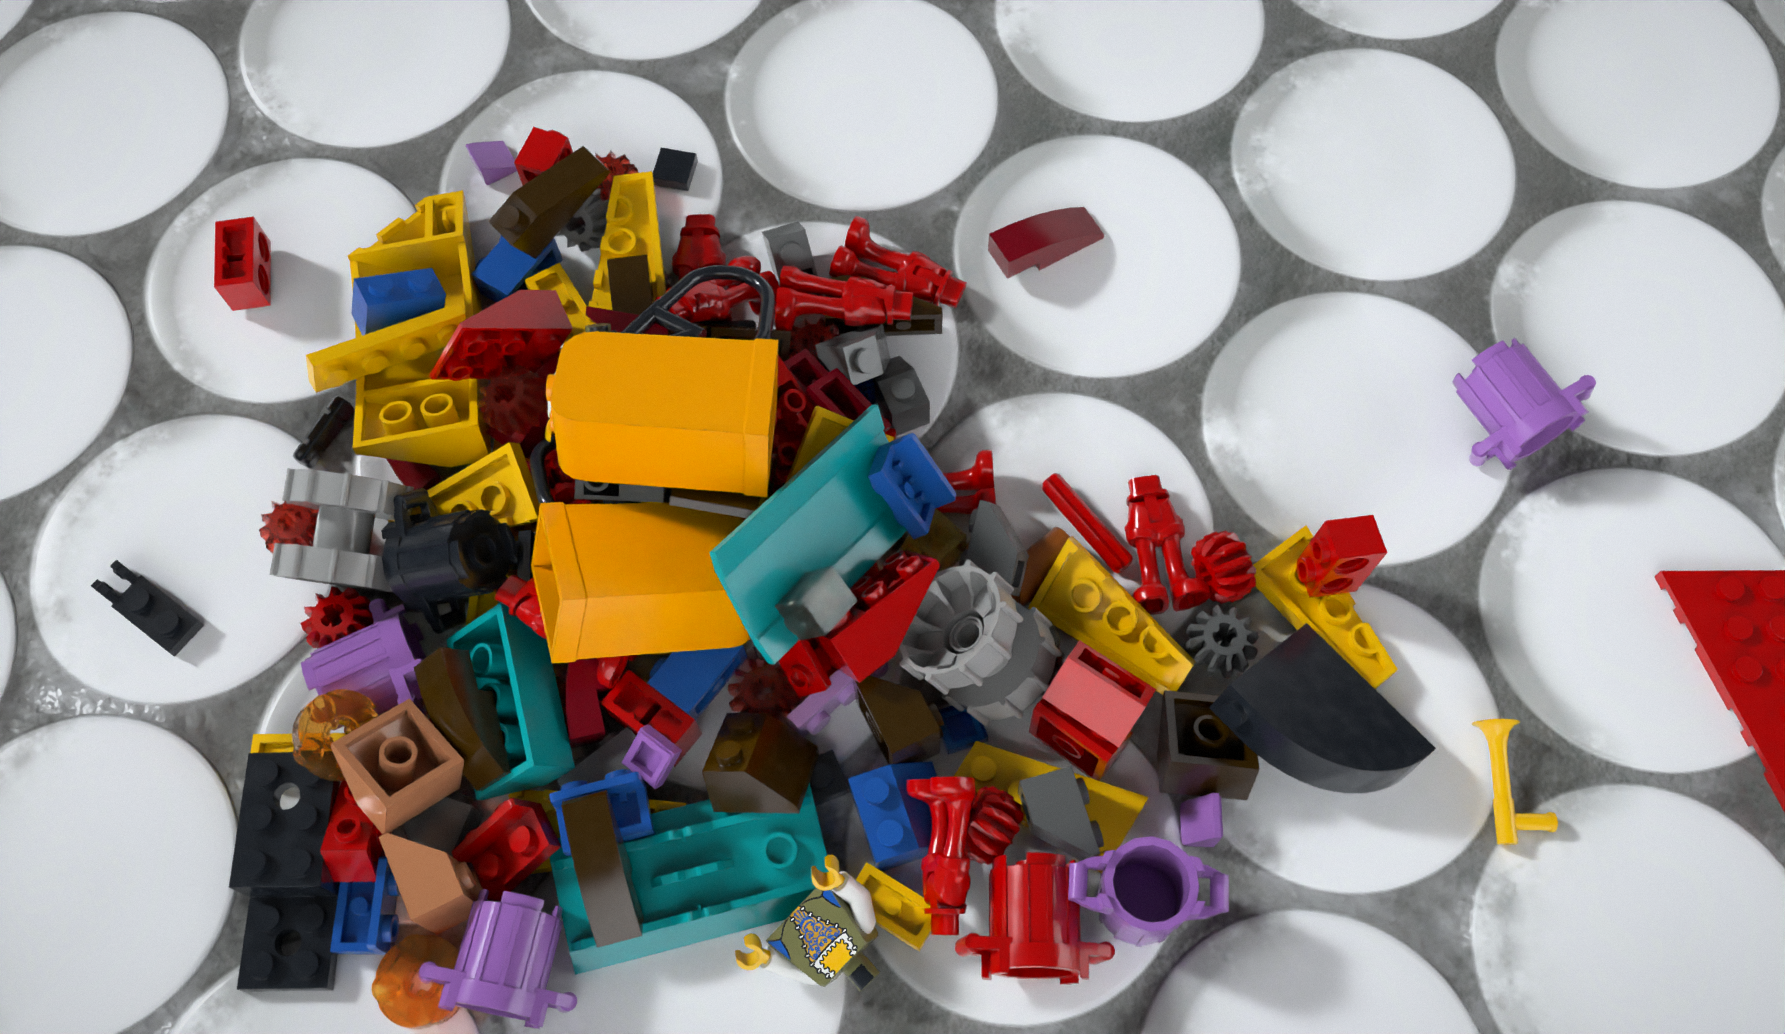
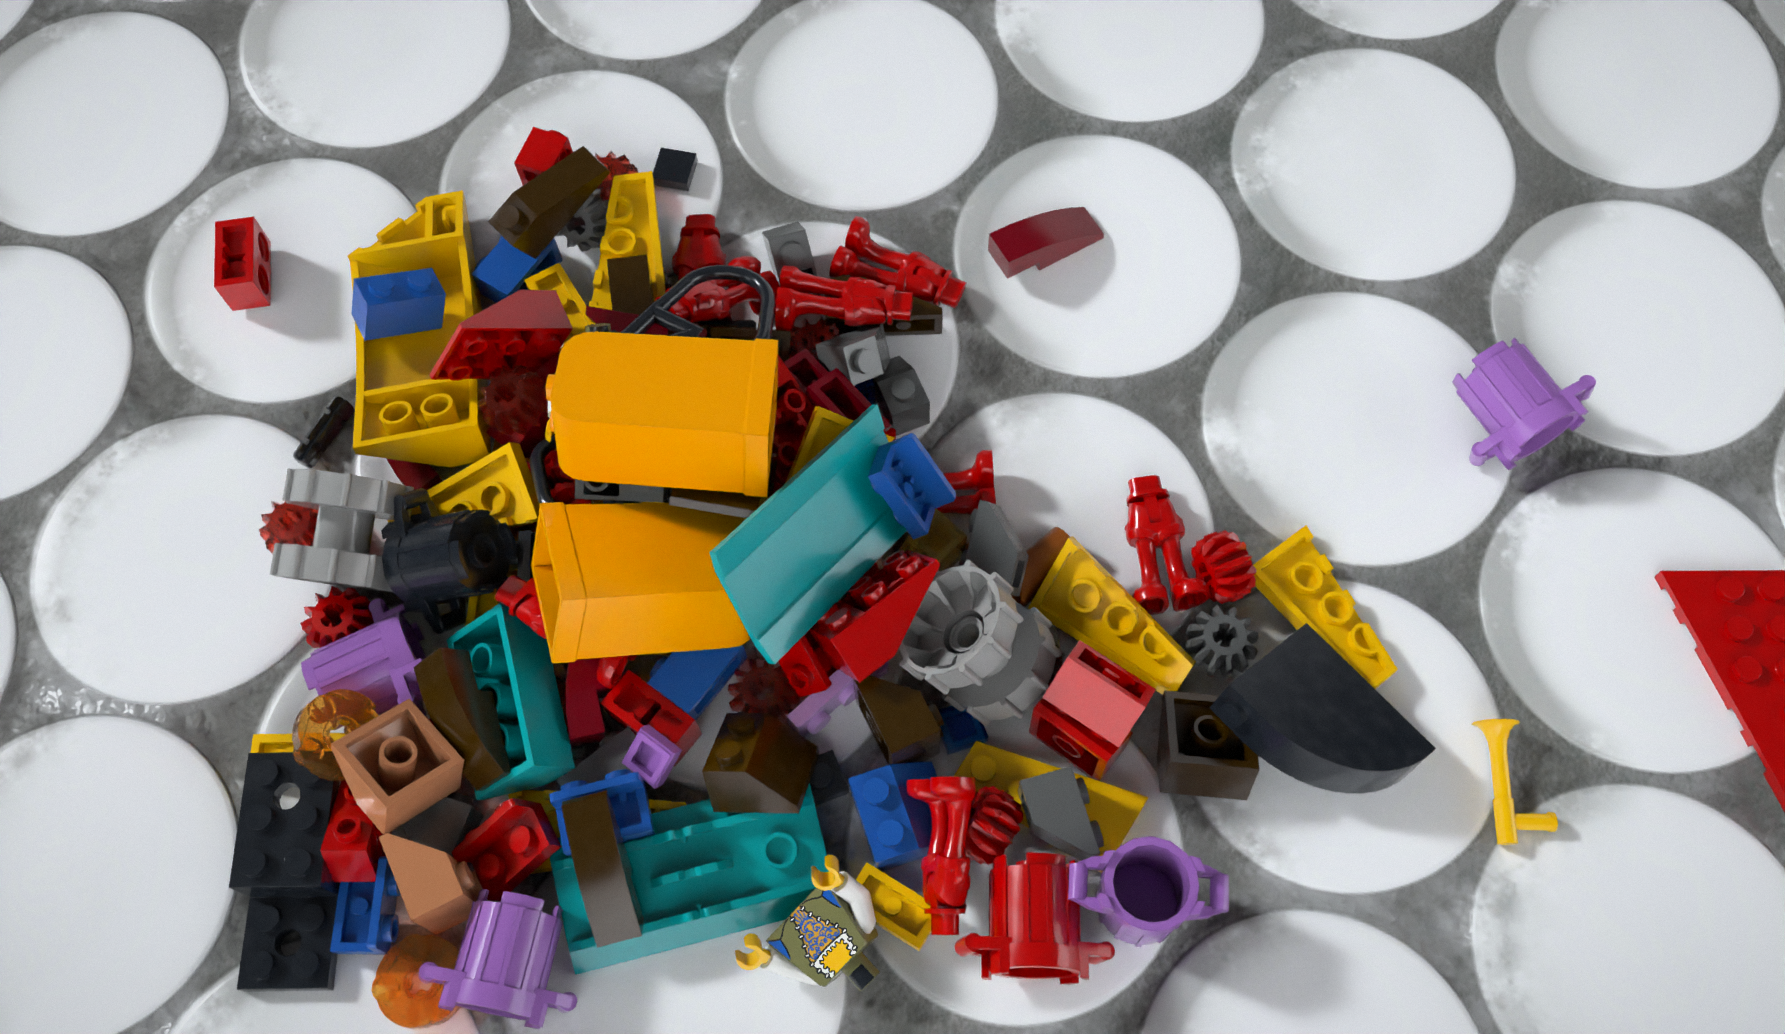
(151, 610): black hinge -> none
(383, 348): yellow plate -> none
(491, 160): medium lavender slope -> none
(816, 603): clear smoke brick -> none
(1087, 523): red axle -> none
(1201, 821): medium lavender slope -> none
(1341, 556): red brick -> none

